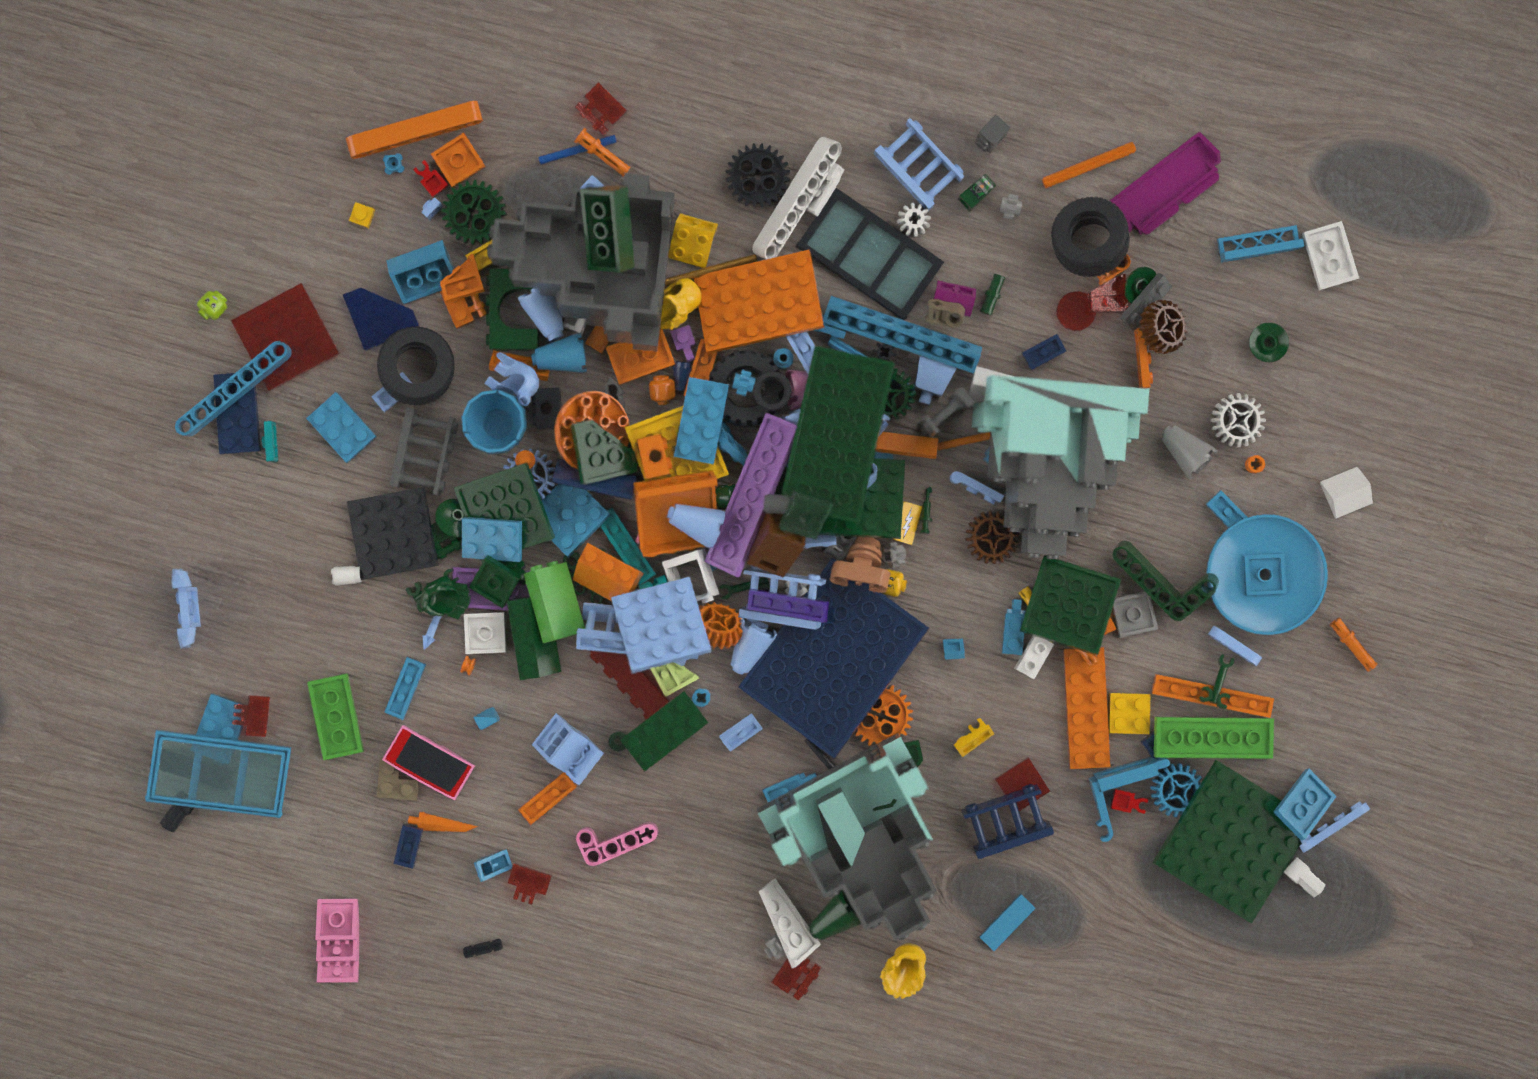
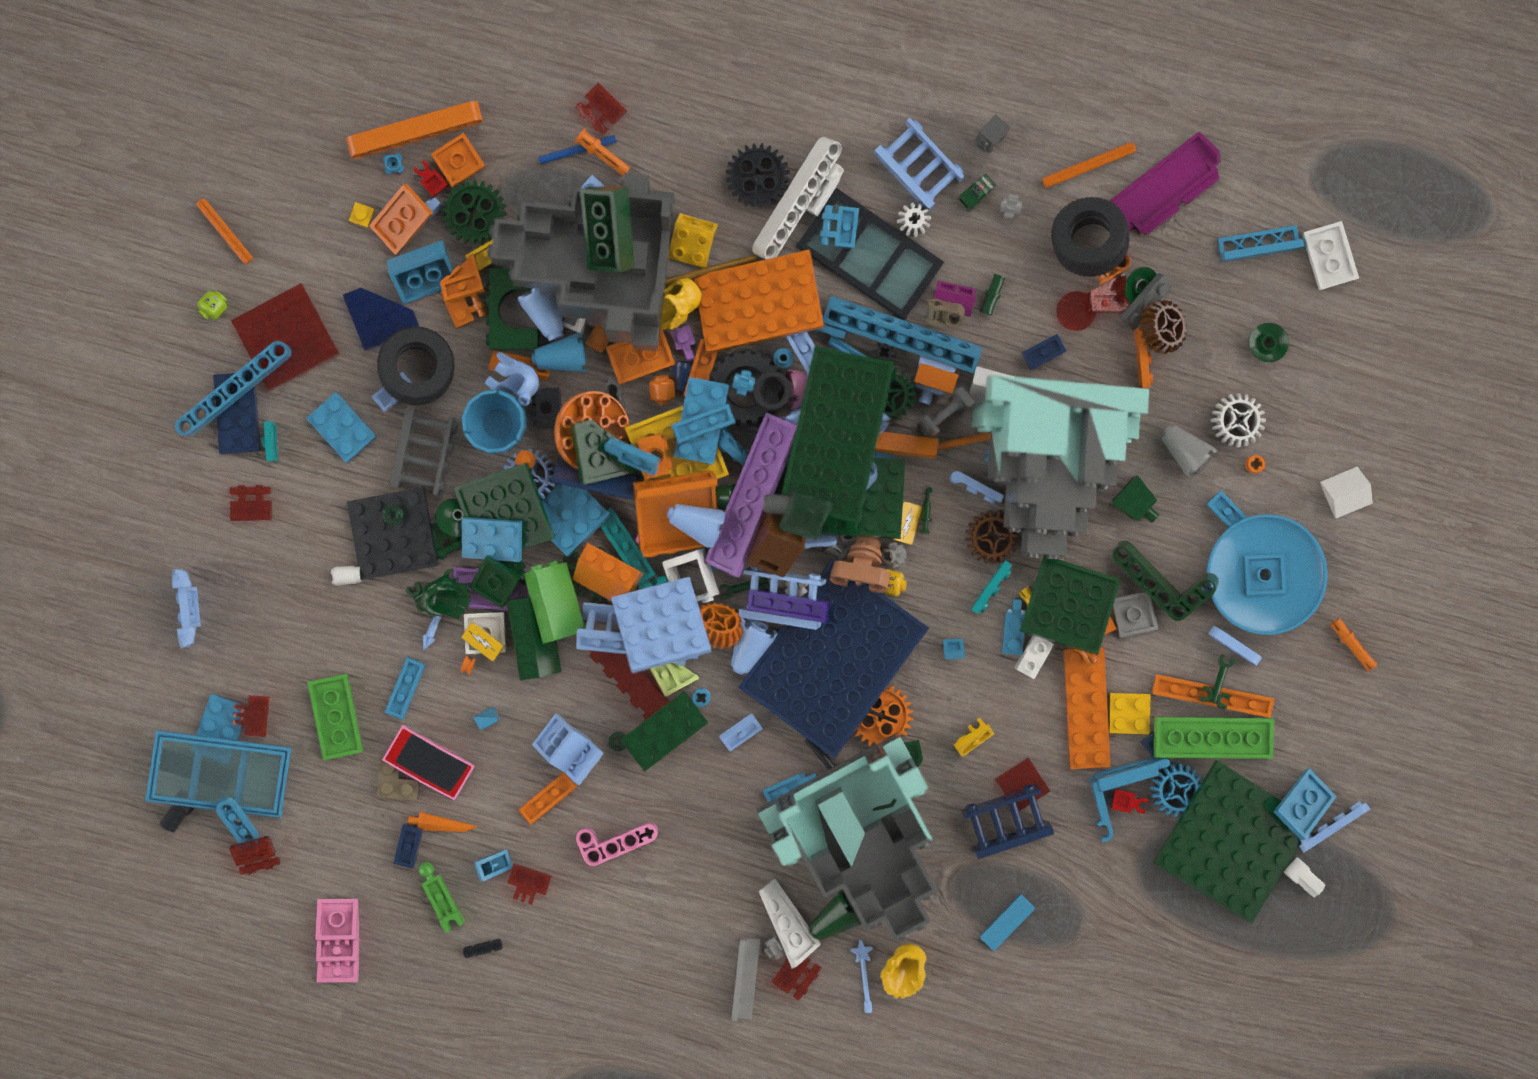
(224, 231): none -> orange axle
(230, 814): none -> dark azure plate
(250, 510): none -> clear red plate
(252, 851): none -> clear red plate
(387, 517): none -> clear green plate
(401, 219): none -> orange plate
(440, 897): none -> bright green plate
(483, 641): none -> yellow slope
(633, 456): none -> dark azure hinge
(703, 423): none -> dark azure tile
(745, 978): none -> light grey fence
(846, 226): none -> dark azure plate
(862, 955): none -> light blue piece
(936, 378): none -> orange tile
(991, 588): none -> teal plate
(1135, 501): none -> dark green torso

